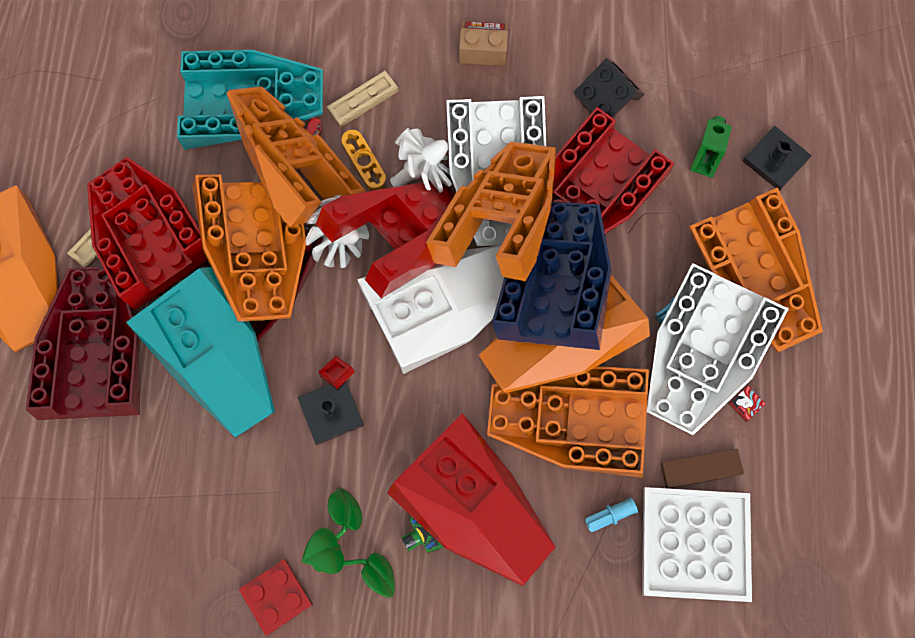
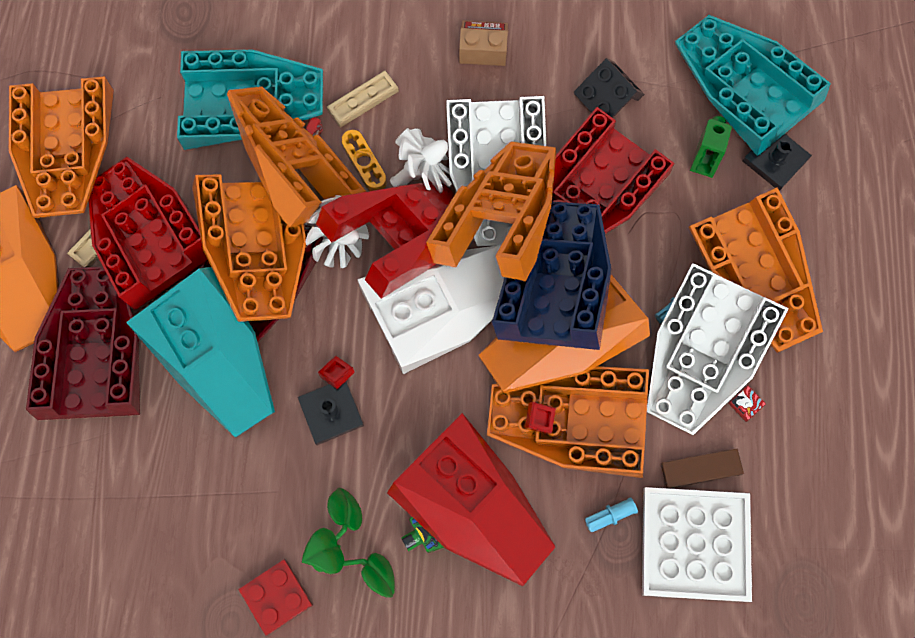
(59, 143): none -> orange wedge
(540, 417): none -> red tile
(751, 80): none -> teal wedge

